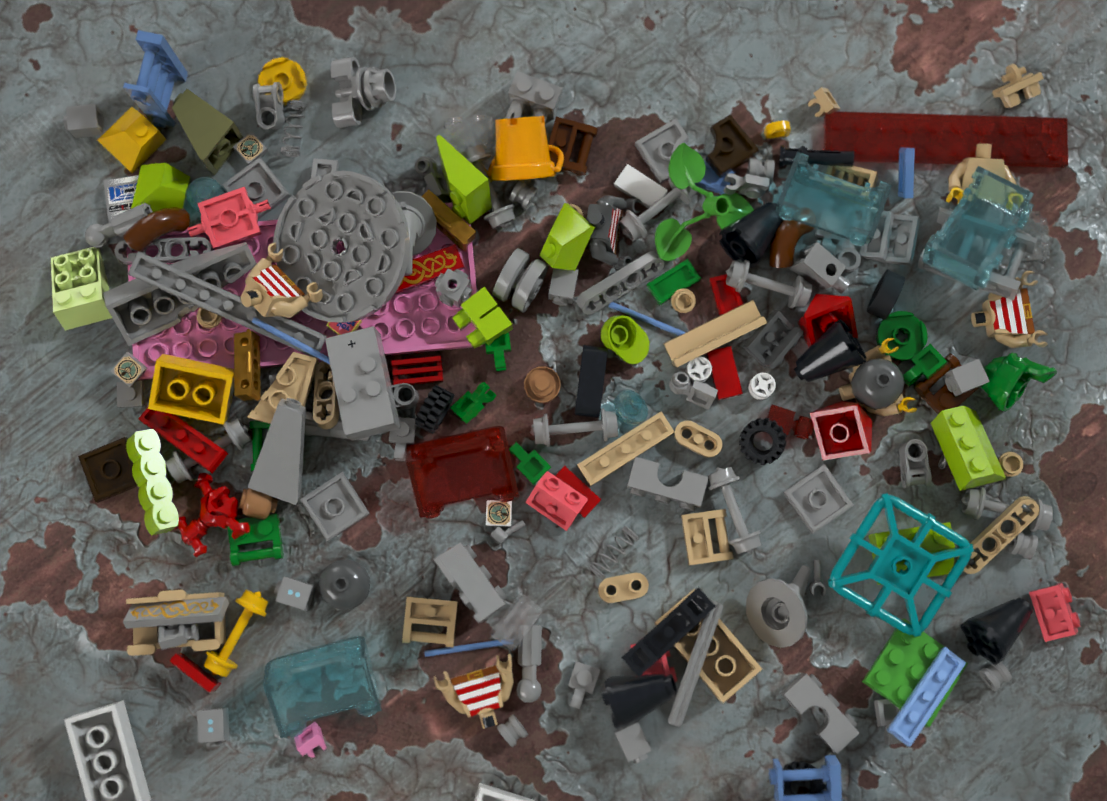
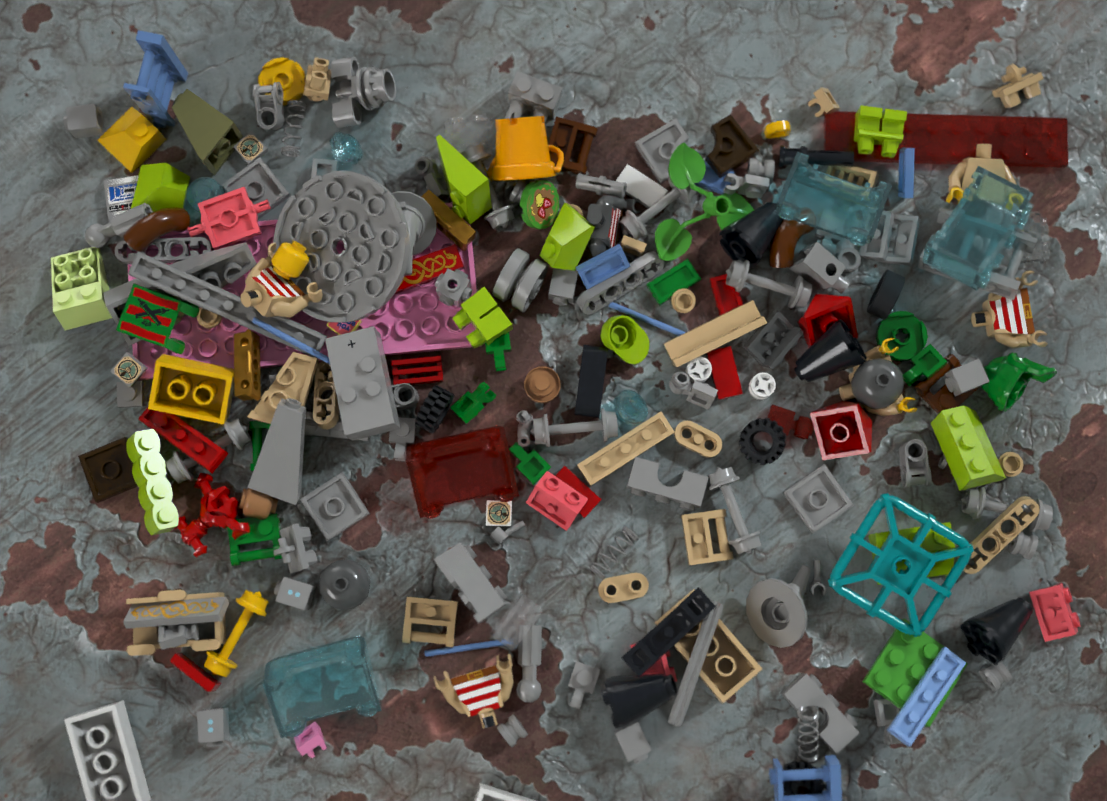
(152, 317): none -> flag
(290, 260): none -> yellow head
(293, 548): none -> light grey hips
(318, 80): none -> tan hips
(345, 148): none -> clear light blue plate
(524, 427): none -> light grey arm
(539, 204): none -> tile
(602, 185): none -> light grey pin
(603, 266): none -> medium blue tile
(633, 246): none -> tan tile
(808, 718): none -> light grey piece
(879, 129): none -> lime hips

